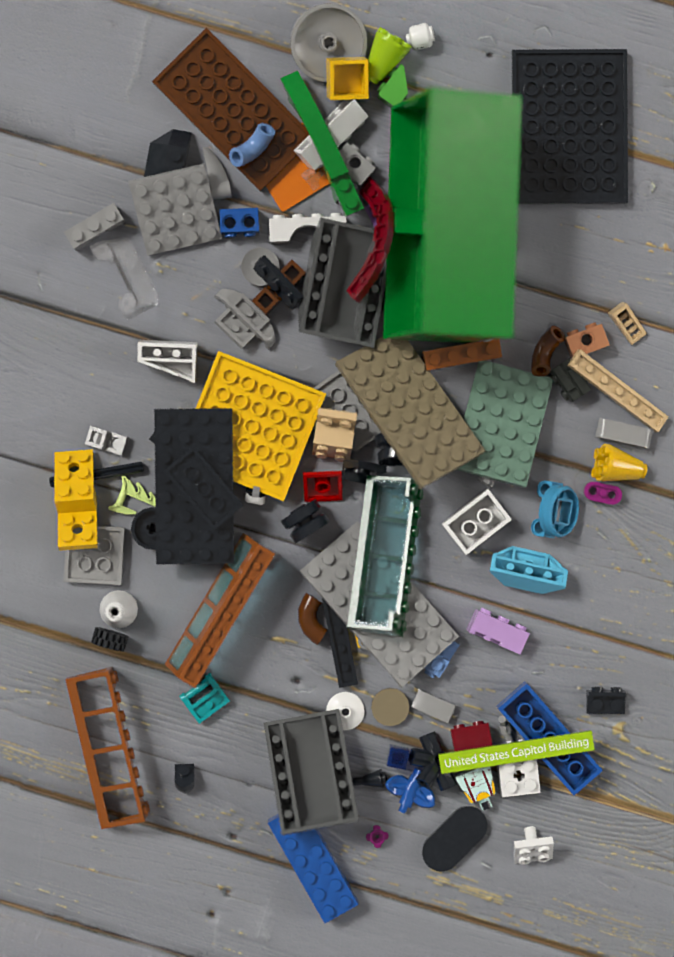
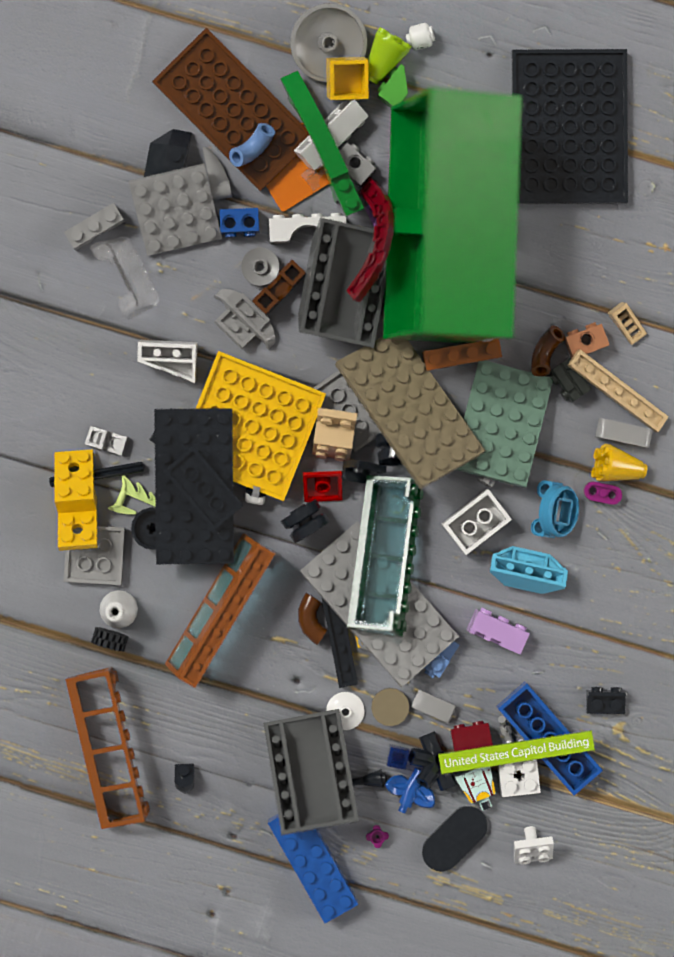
(207, 704): teal plate -> none
(278, 282): black plate -> none

